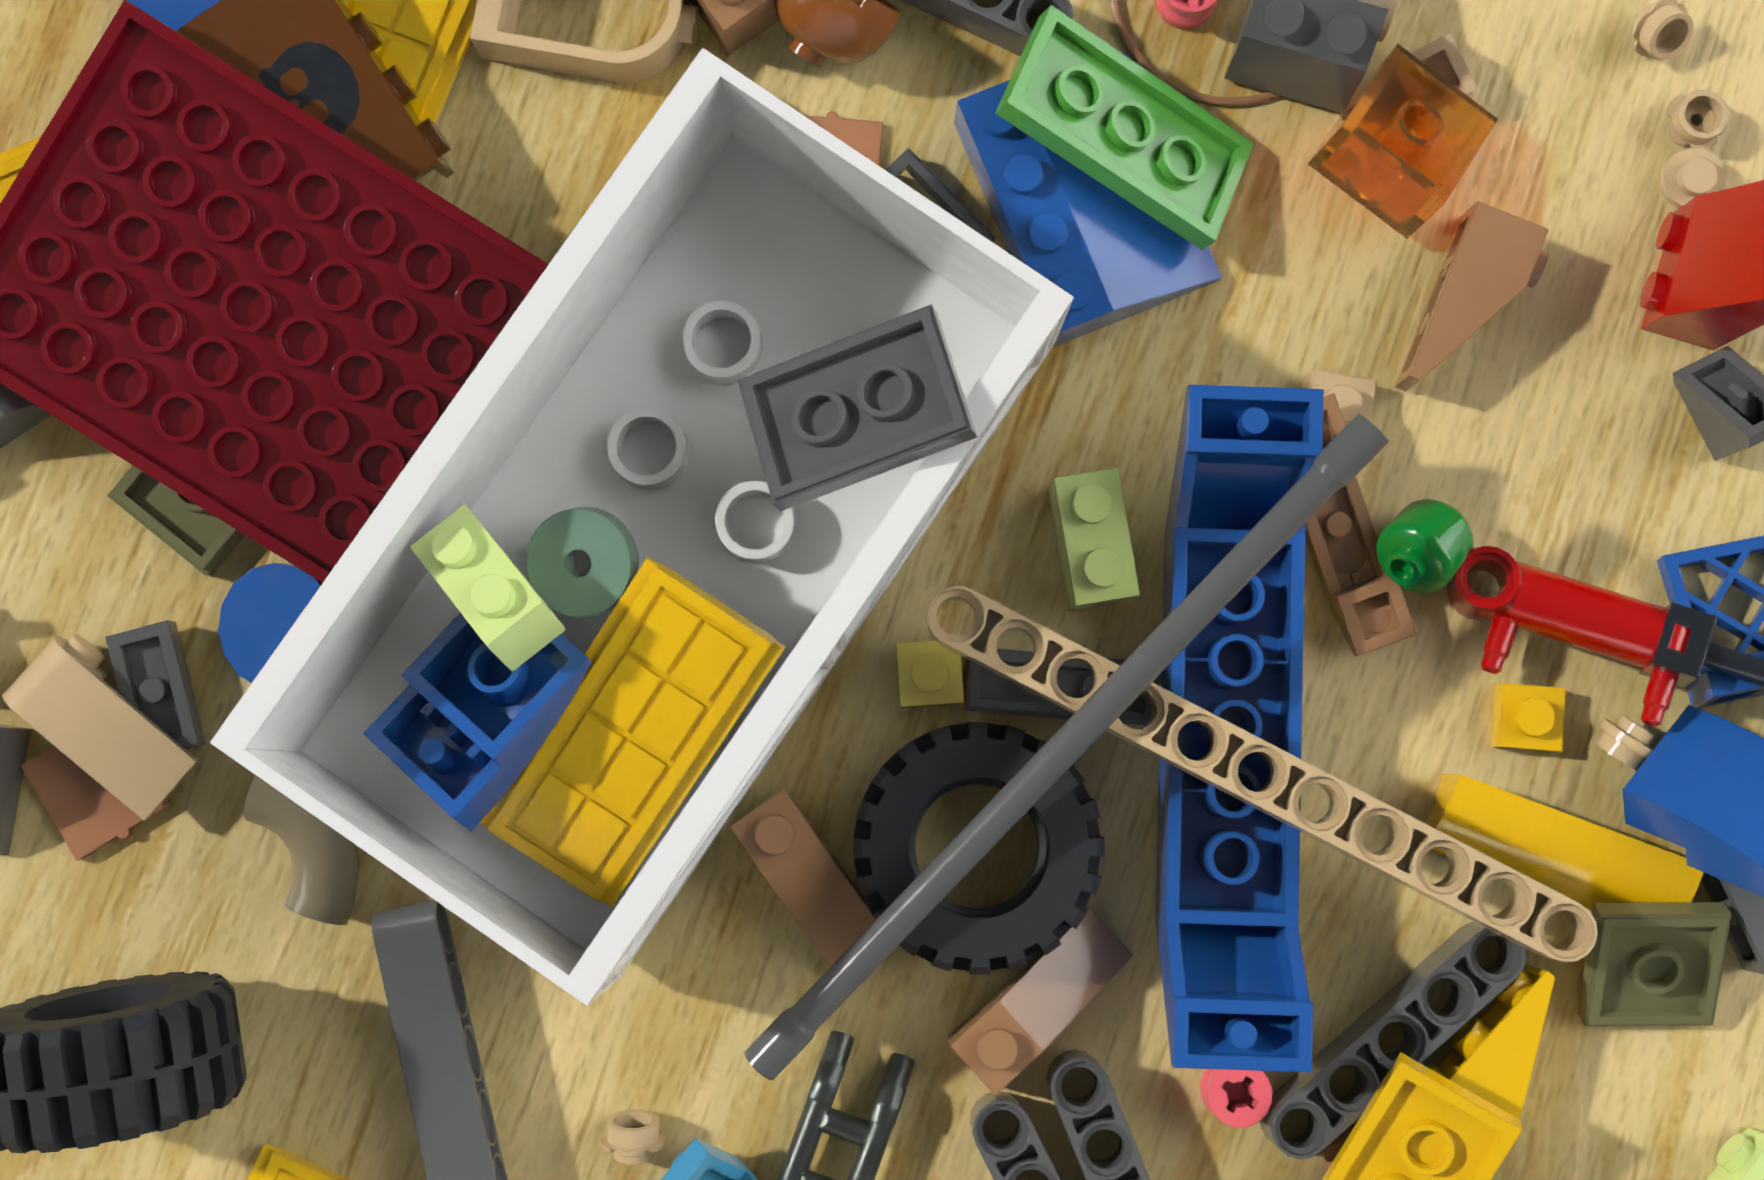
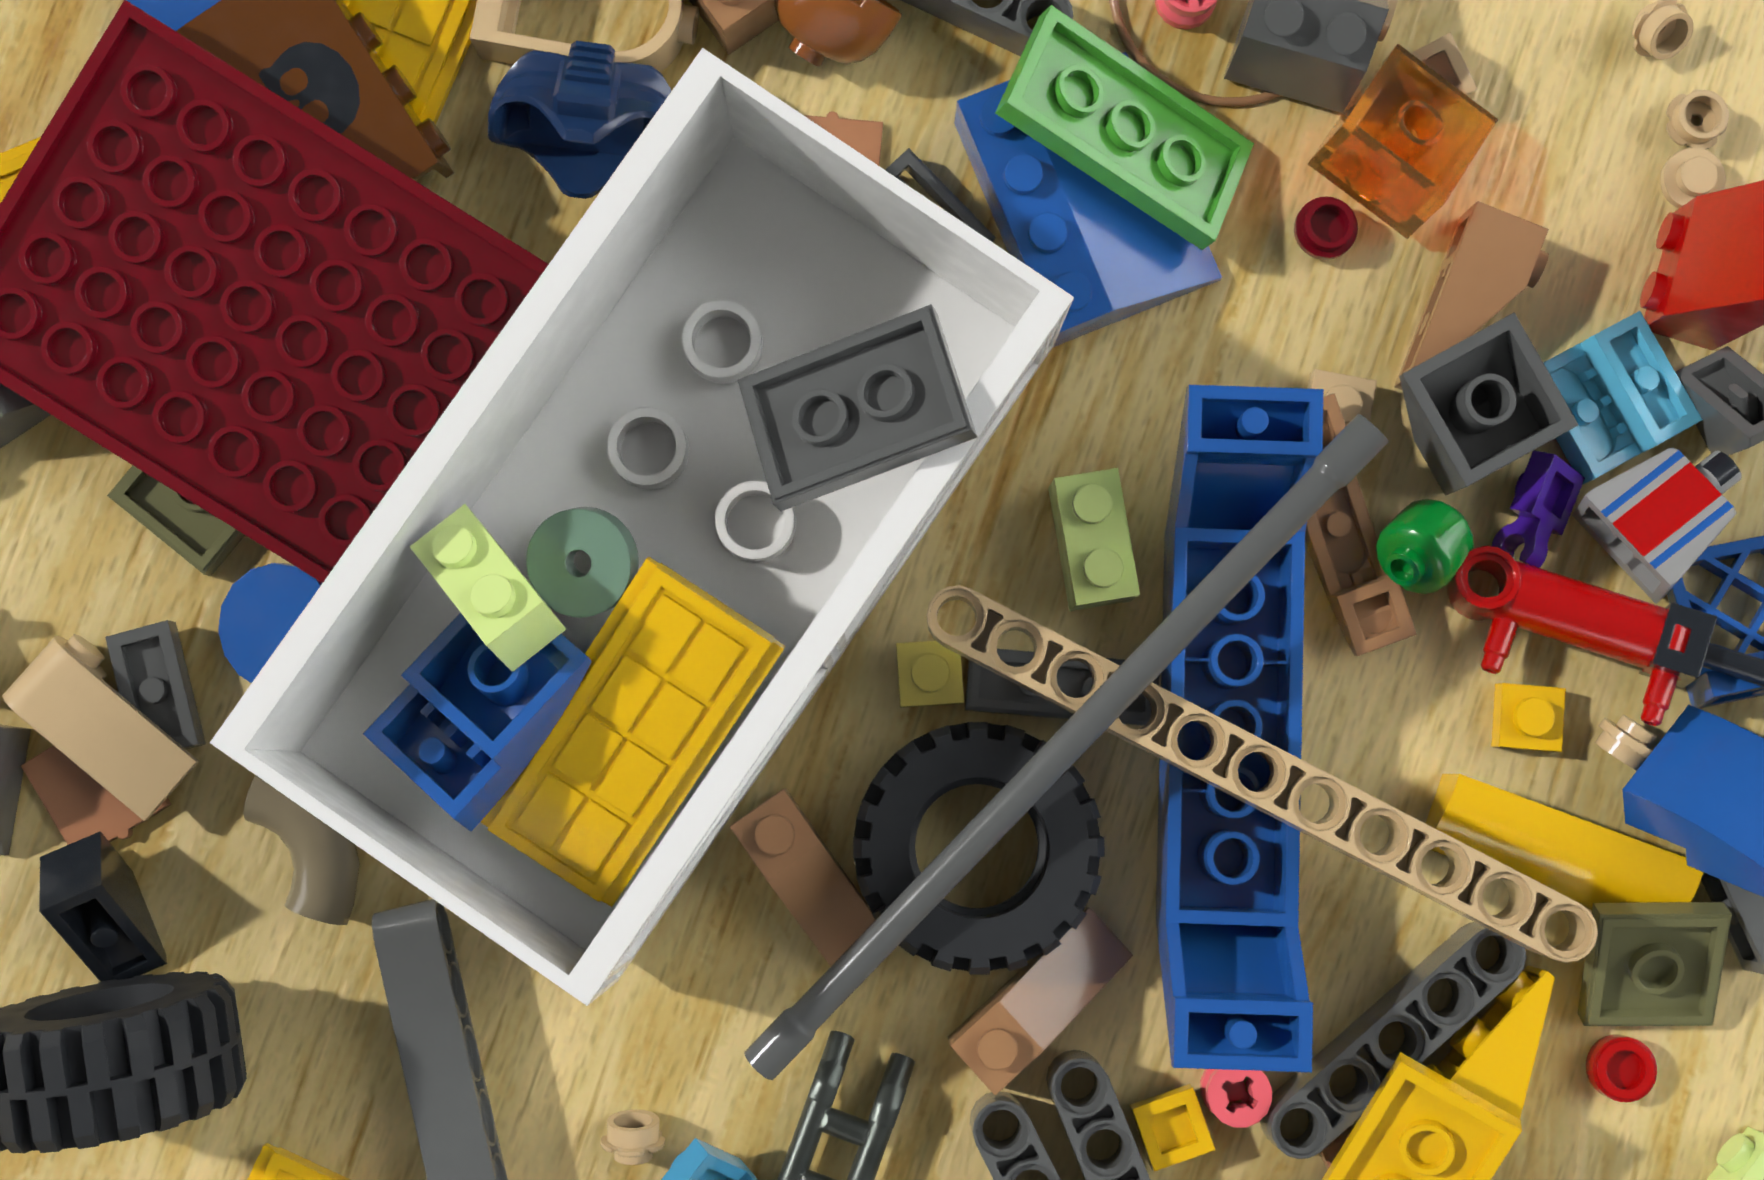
(99, 909): none -> black slope
(575, 112): none -> dark blue piece
(1172, 1127): none -> yellow plate
(1325, 228): none -> dark red plate
(1483, 405): none -> dark grey slope
(1544, 504): none -> dark purple plate
(1620, 397): none -> medium azure slope
(1621, 1068): none -> red tile
(1661, 516): none -> torso

